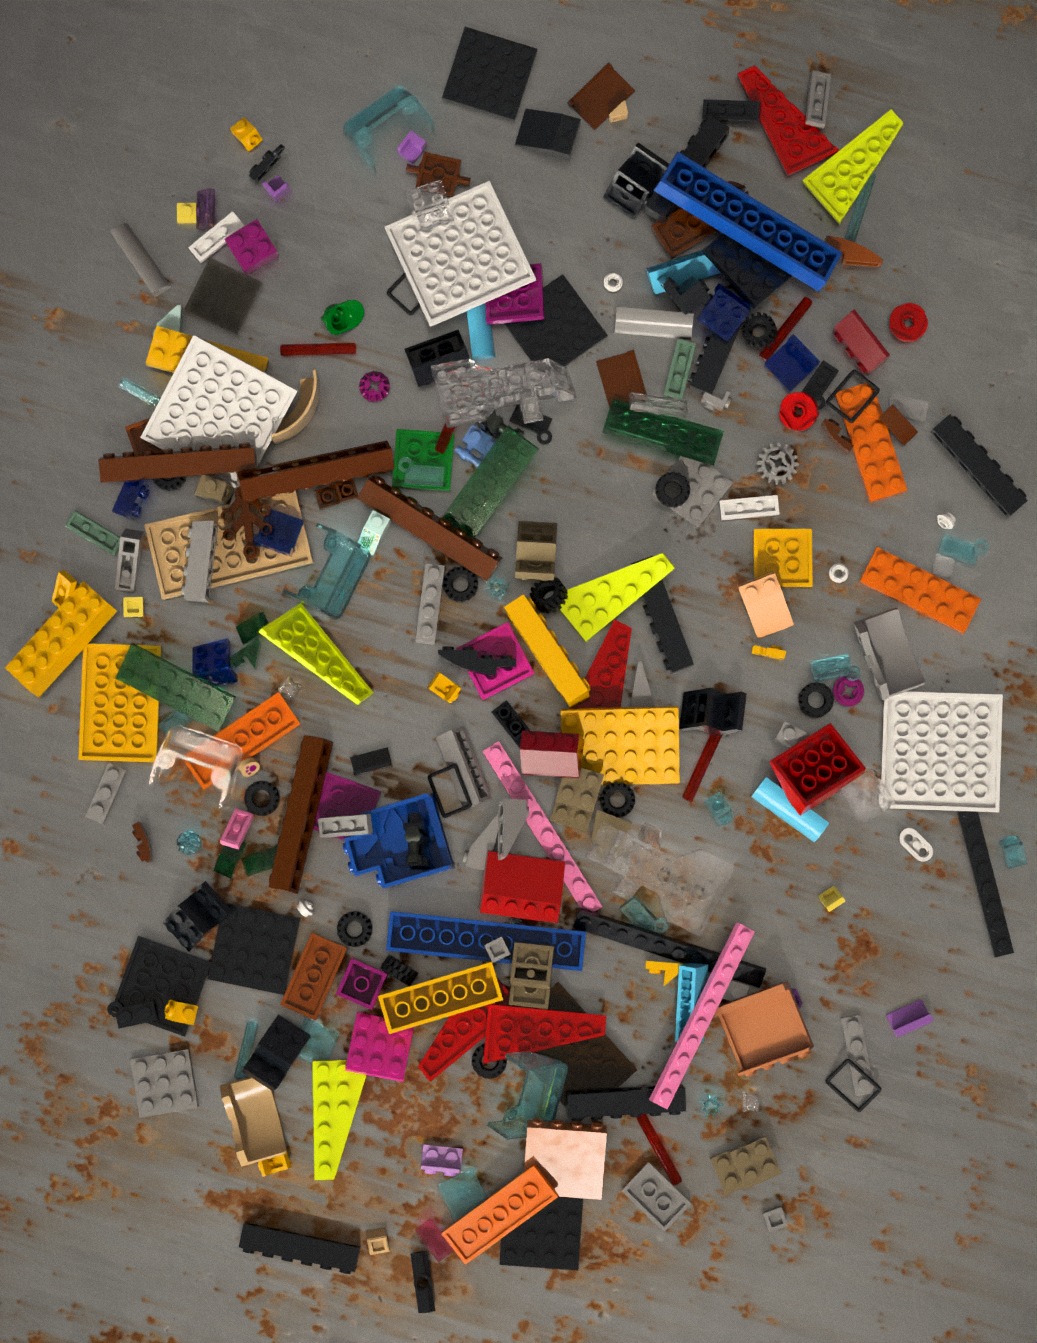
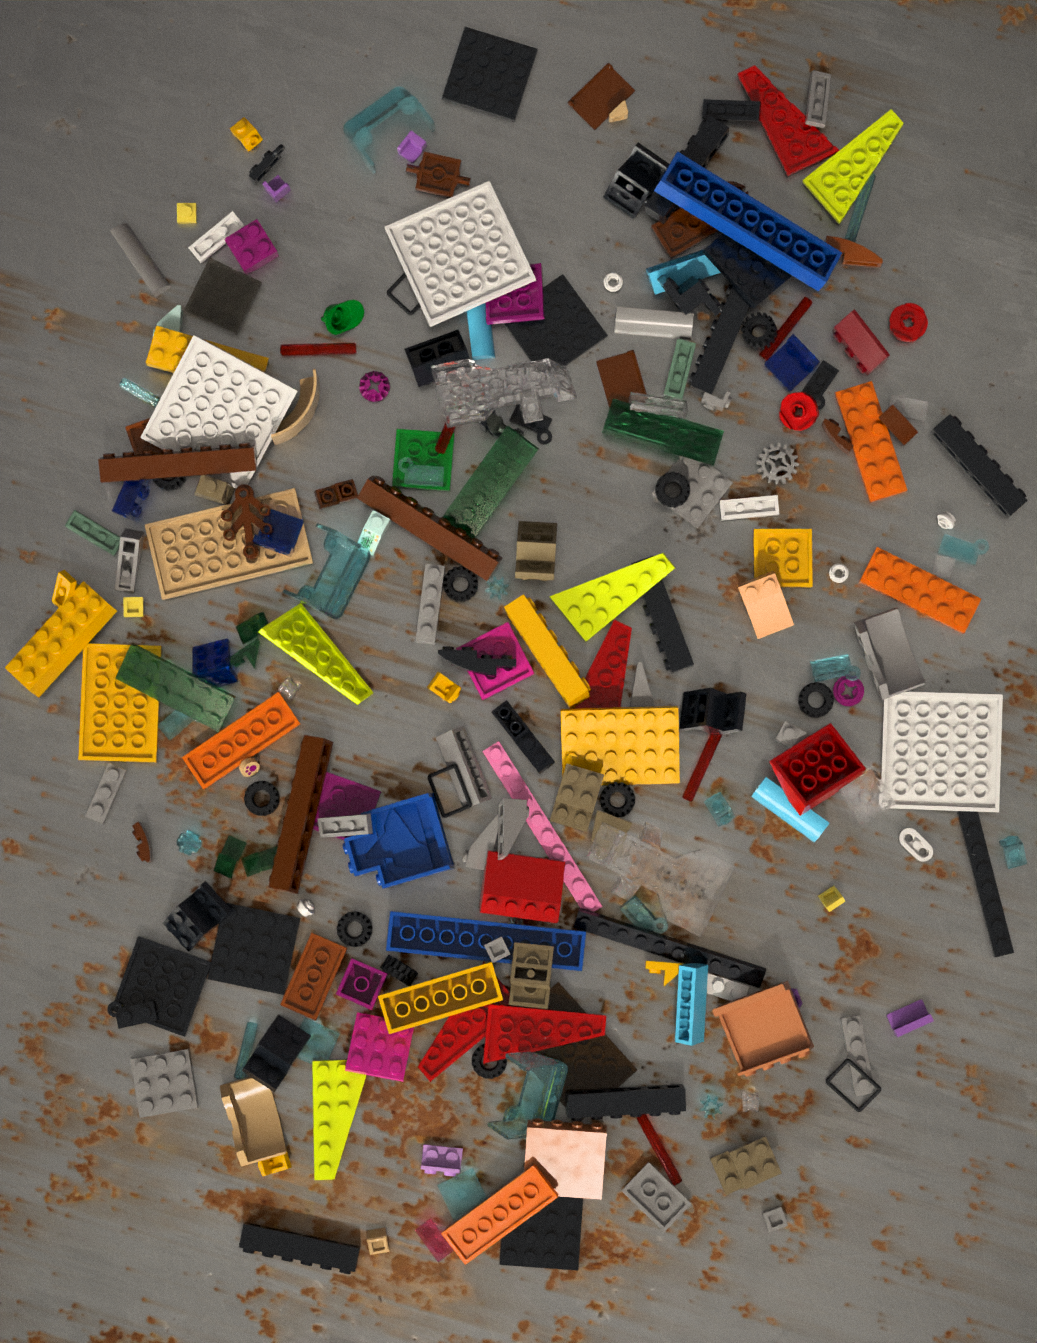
(181, 1012): yellow bracket -> none
(200, 561): light grey slope -> none
(203, 750): clear windscreen -> none
(205, 209): clear purple plate -> none
(236, 828): bright pink plate -> none
(315, 471): reddish brown brick -> none
(371, 761): black panel -> none
(417, 842): hips -> none
(424, 1295): black piece -> none
(429, 205): clear bracket -> none
(476, 440): medium blue plate -> none
(548, 133): black slope -> none
(551, 754): slope -> none
(553, 601): black tyre -> none
(701, 1015): bright pink plate -> none
(724, 312): clear blue bracket -> none
(773, 652): yellow plate -> none
(863, 407): black piece -> none

